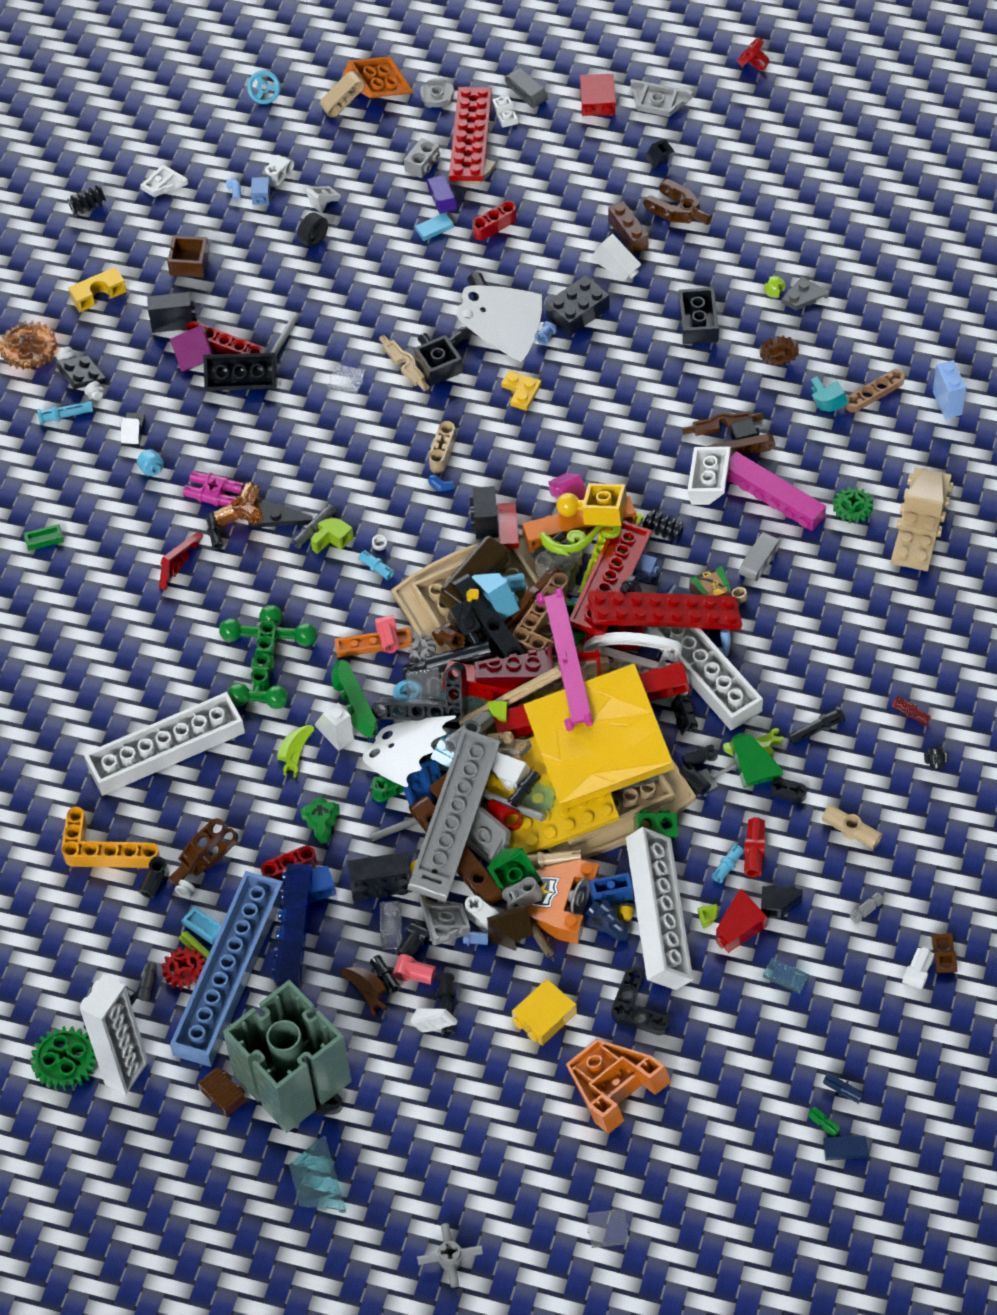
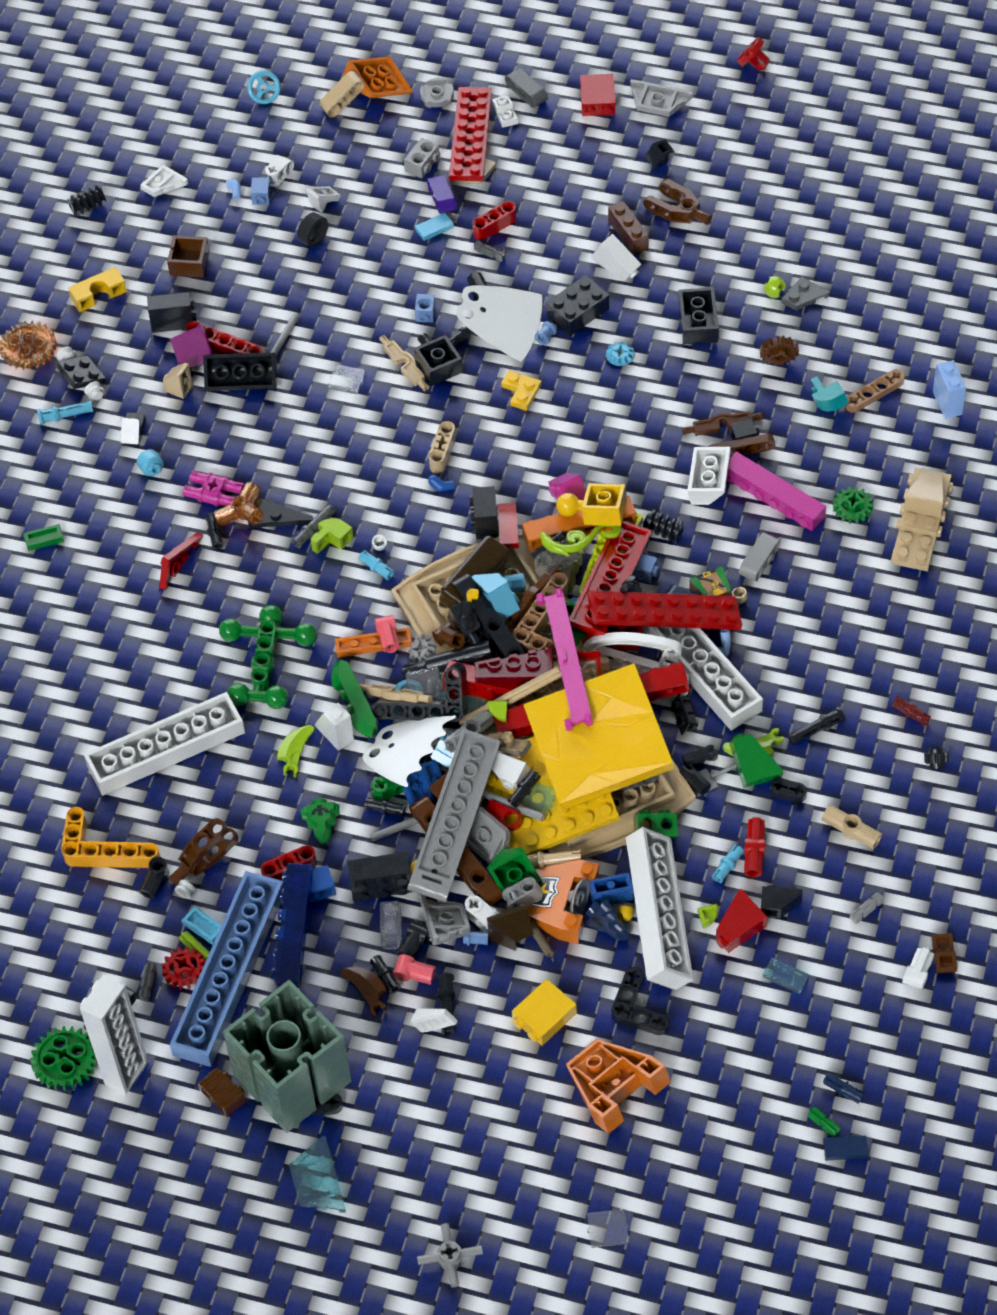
(178, 381): none -> tan slope
(385, 806): none -> black pin
(390, 693): none -> tan piece
(425, 308): none -> medium blue brick
(489, 251): none -> dark grey axle
(624, 359): none -> medium azure gear

